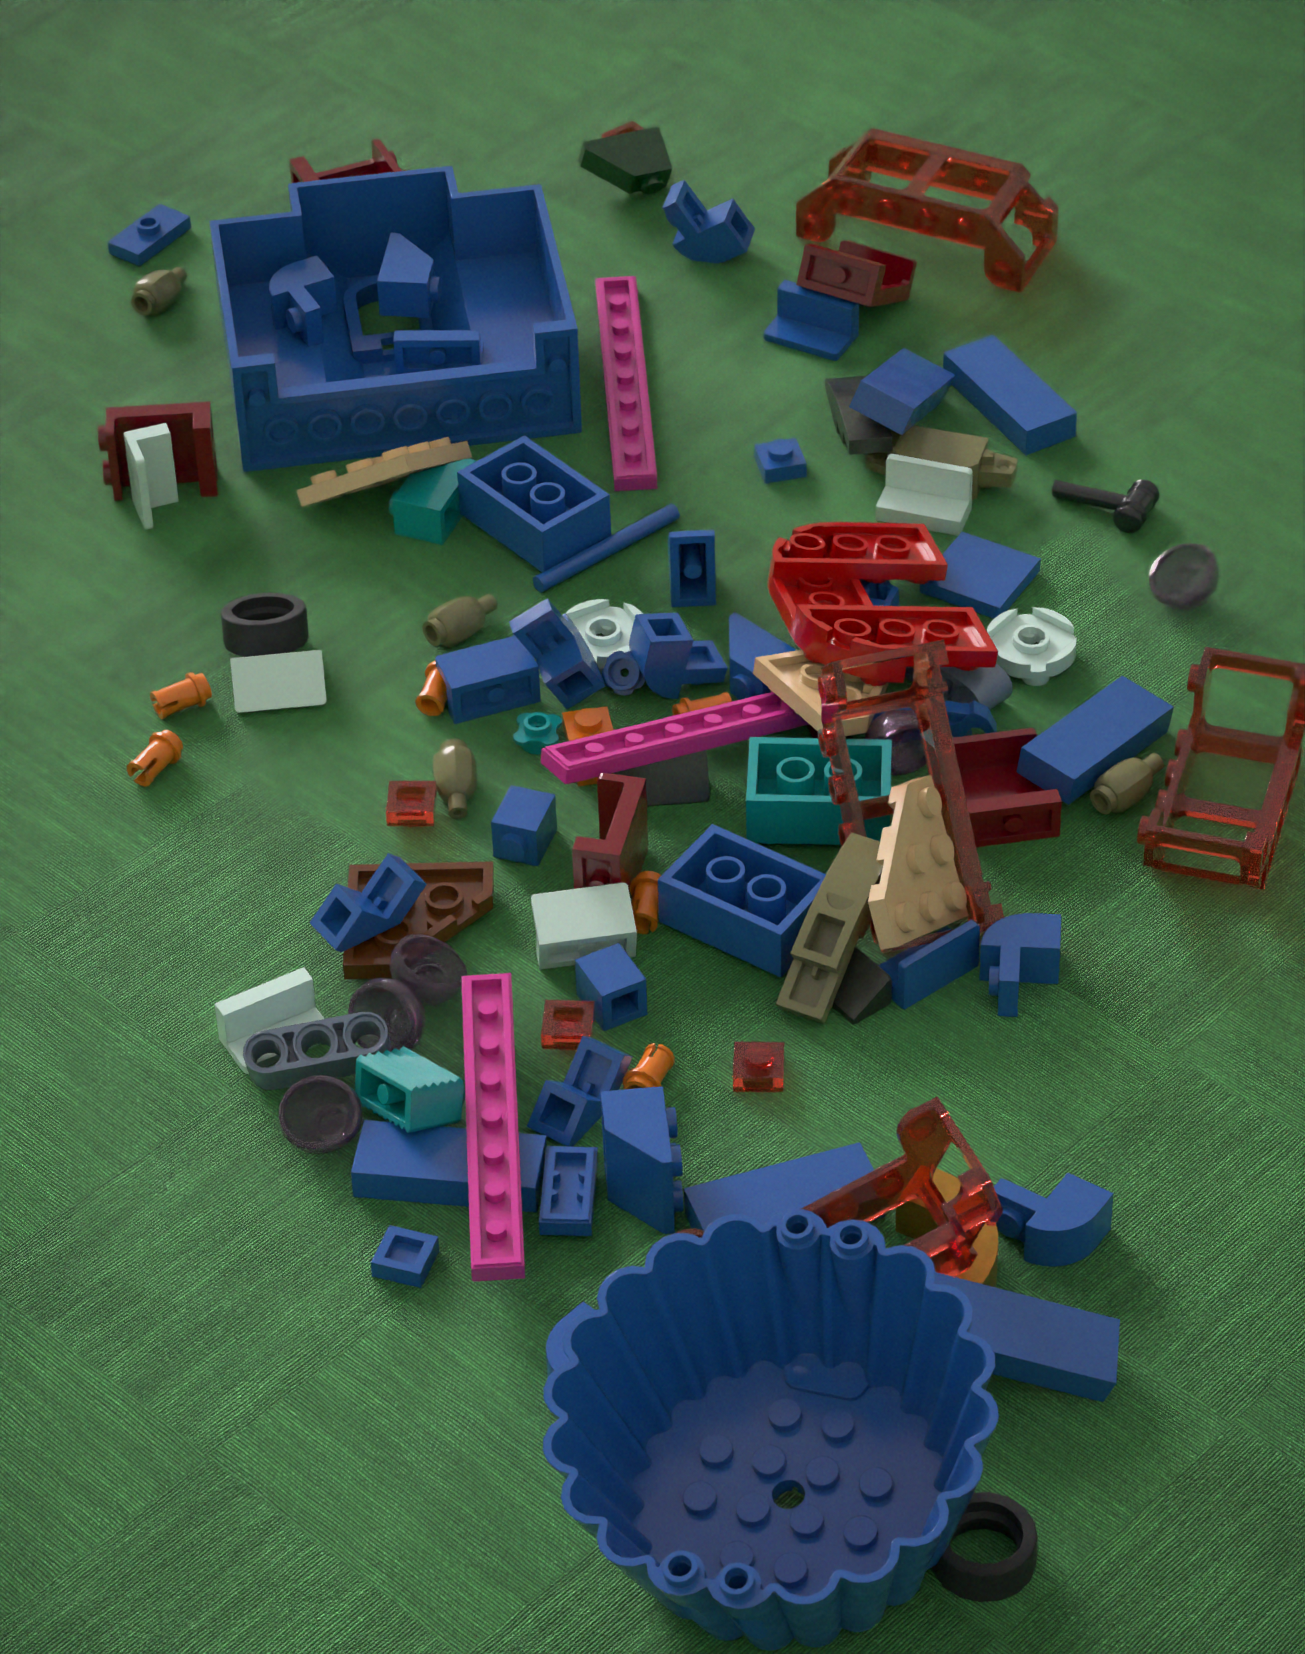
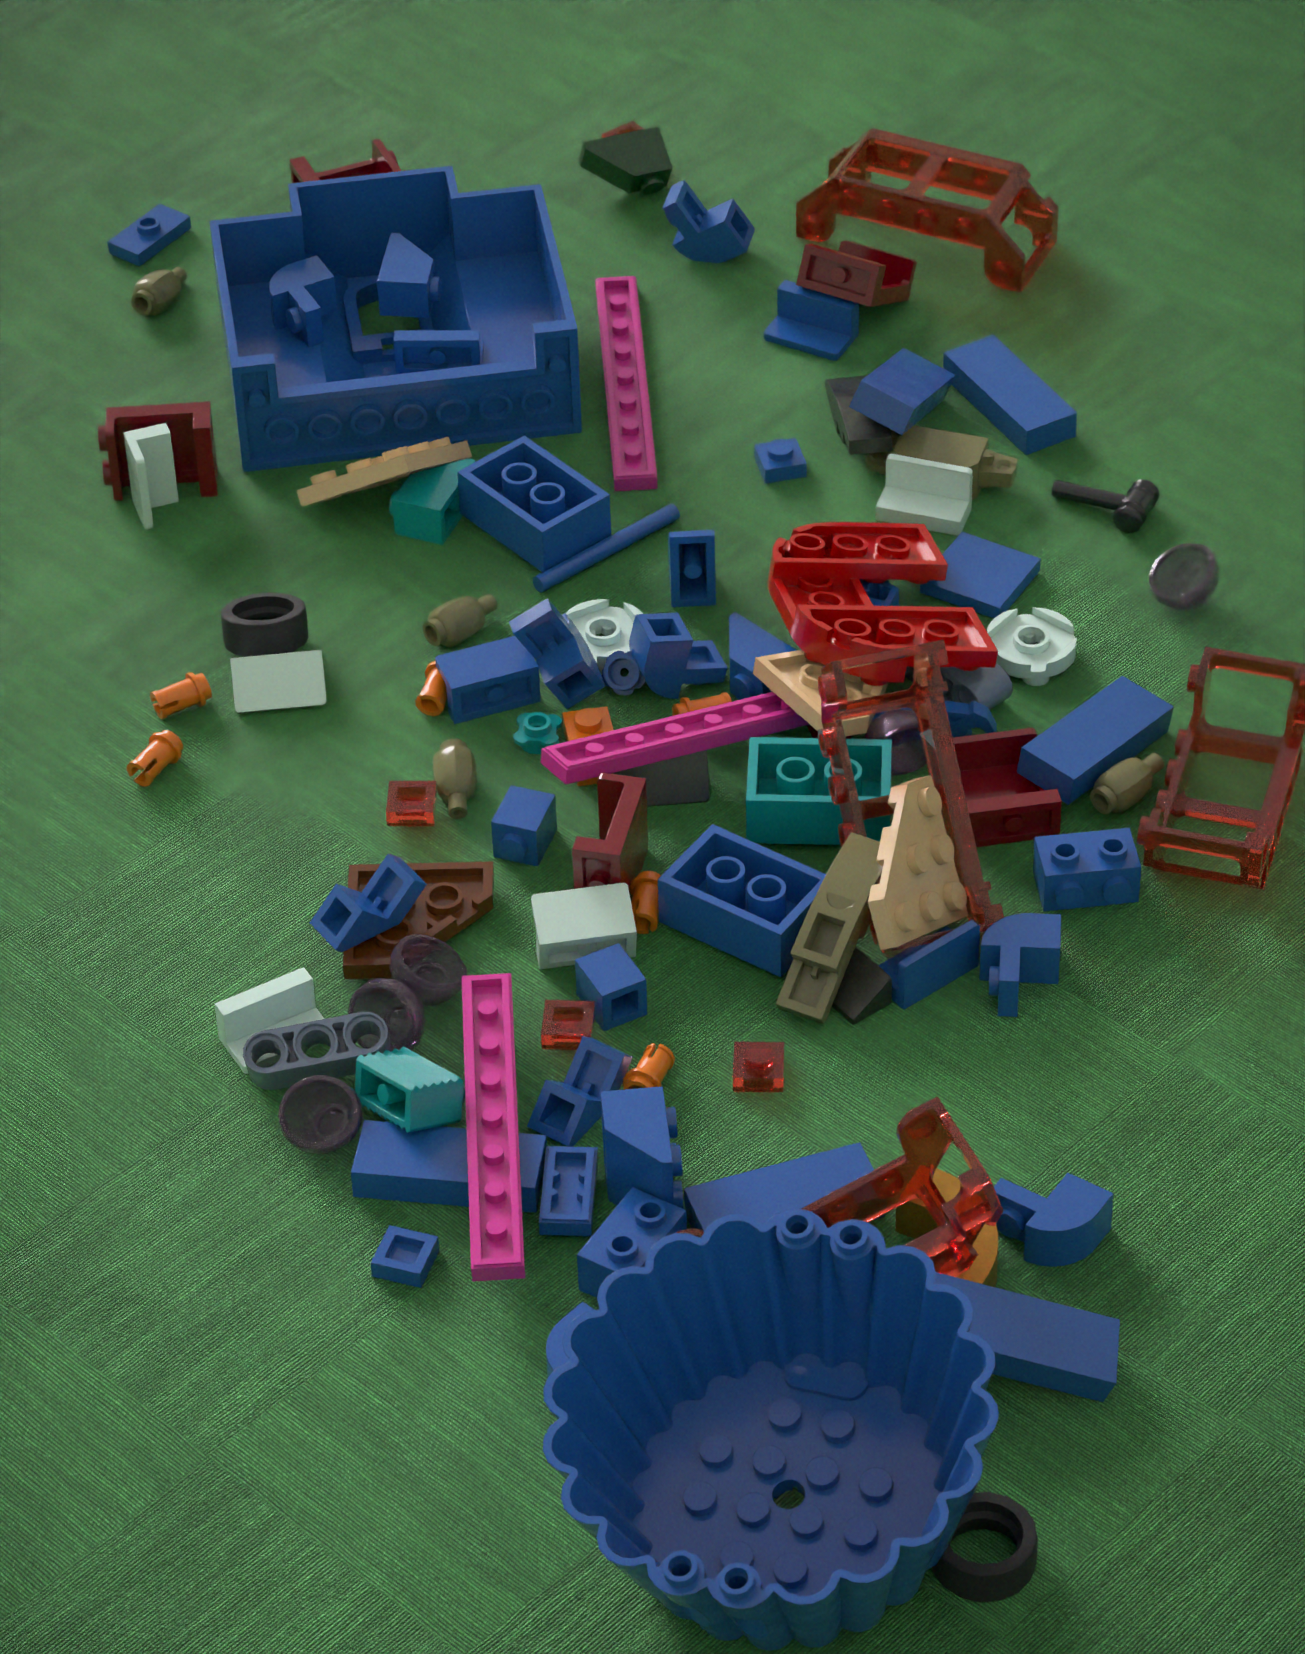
(627, 1237): none -> blue brick
(1086, 869): none -> blue brick

